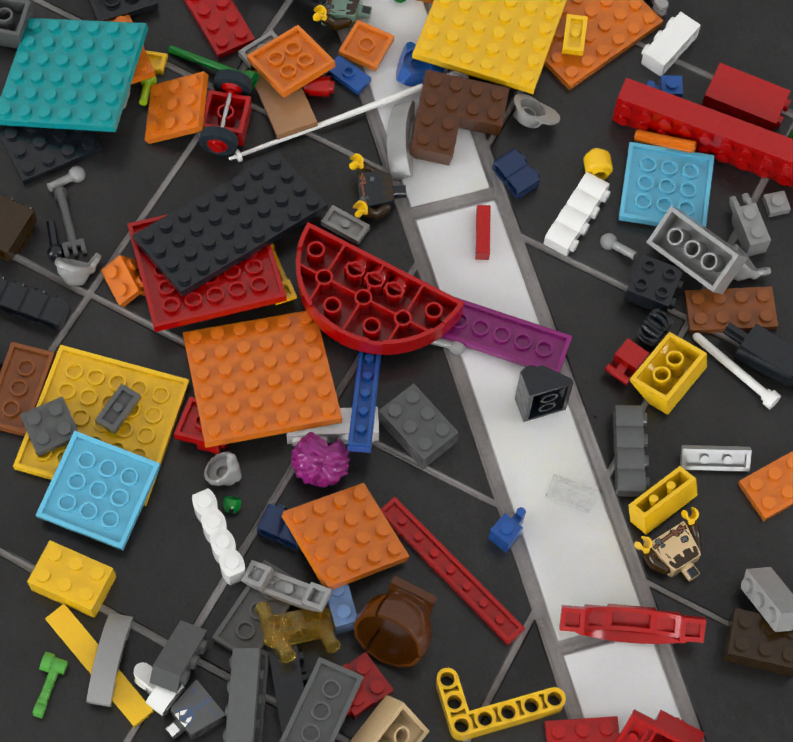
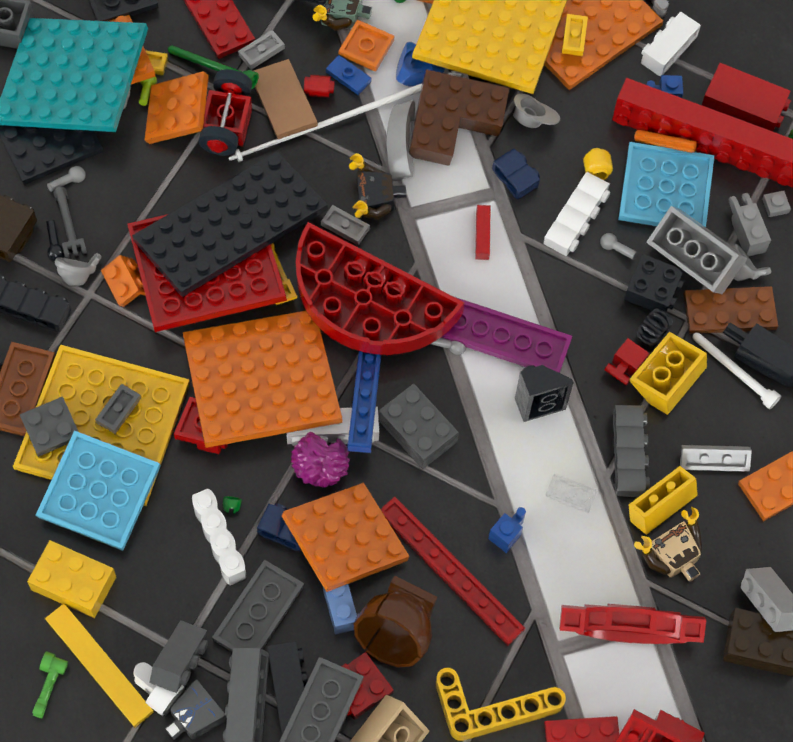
(108, 659): light grey slope -> none
(223, 470): light grey hat -> none
(285, 588): light grey slope -> none
(291, 61): orange plate -> none
(294, 628): clear yellow piece -> none

